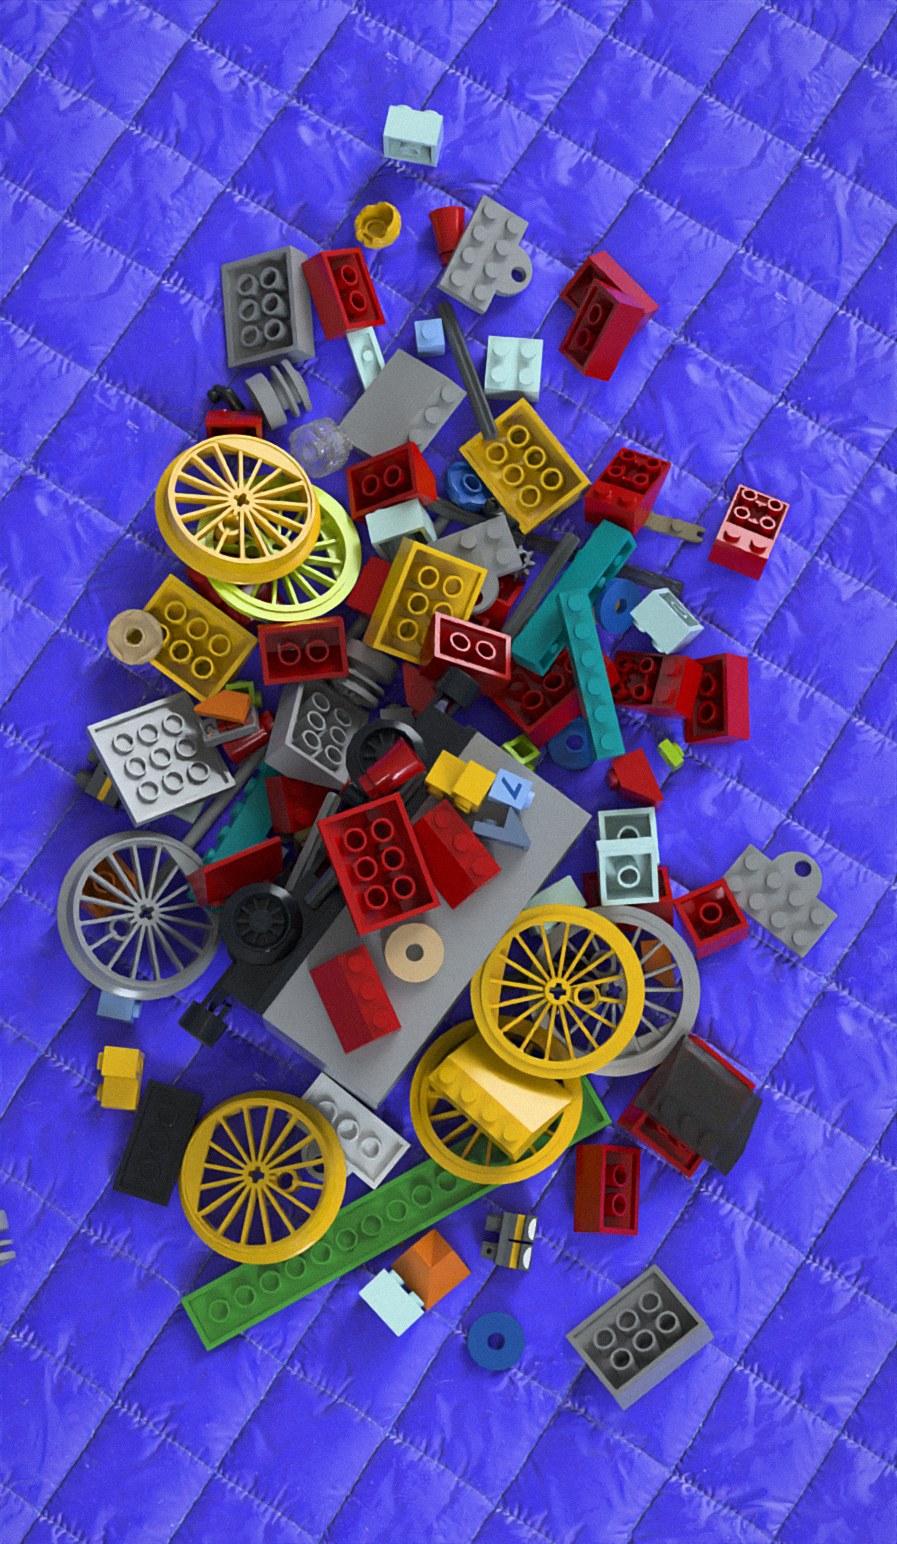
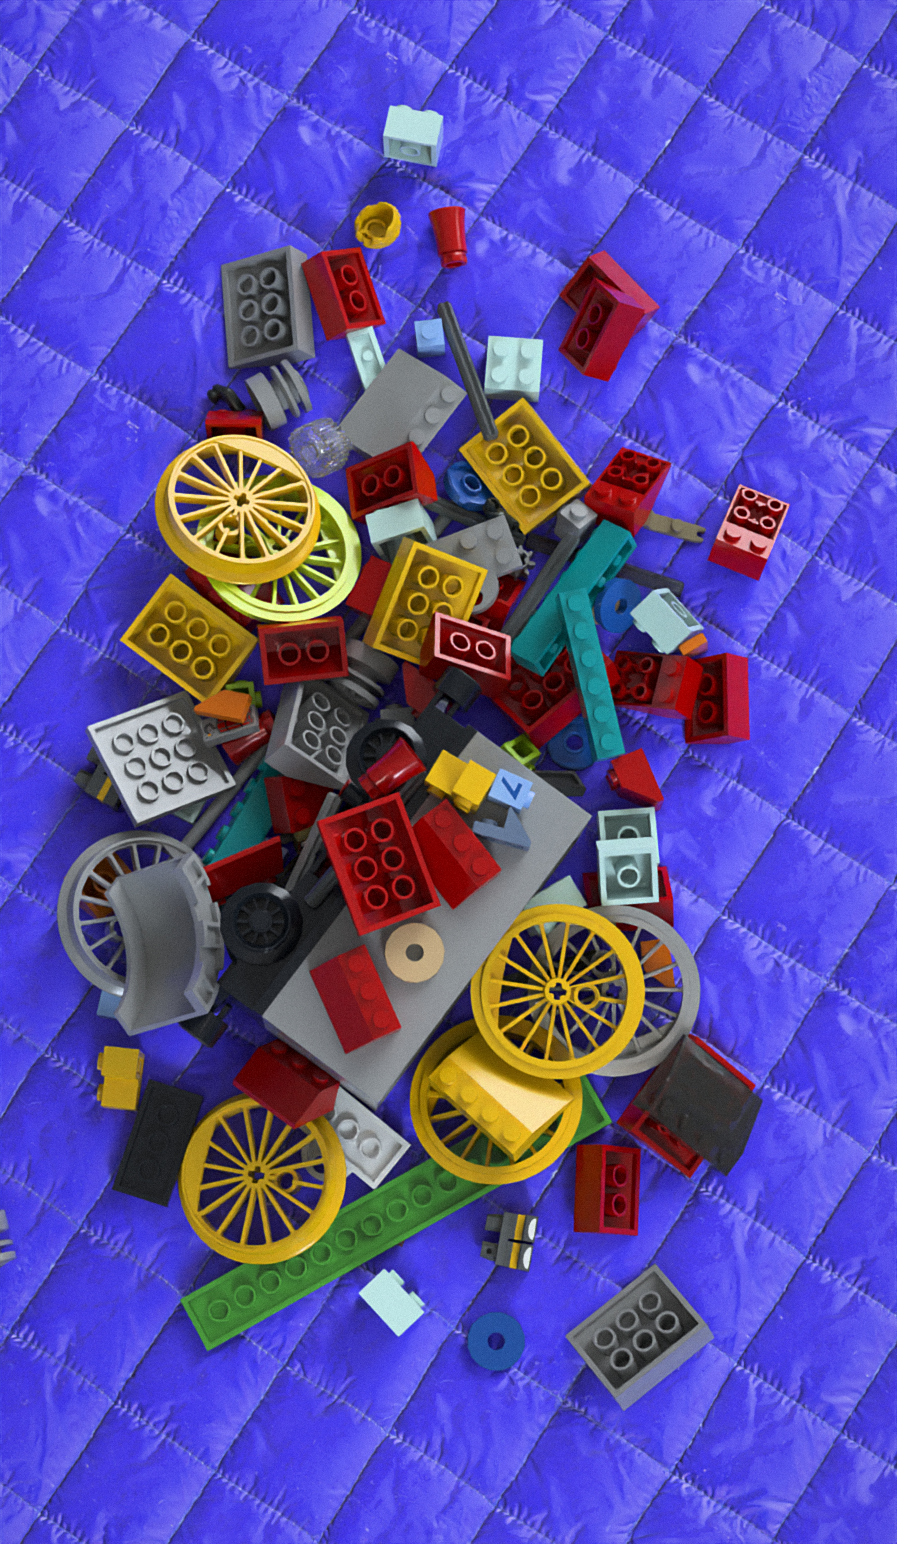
(151, 637): tan tile -> none
(169, 943): none -> light grey panel
(287, 1084): none -> red slope
(430, 1268): orange slope -> none
(486, 257): light grey plate -> none
(564, 781): none -> dark grey tile
(575, 519): none -> light grey brick
(671, 754): lime plate -> none
(694, 646): none -> orange tile
(711, 919): red slope -> none
(780, 898): light grey plate -> none

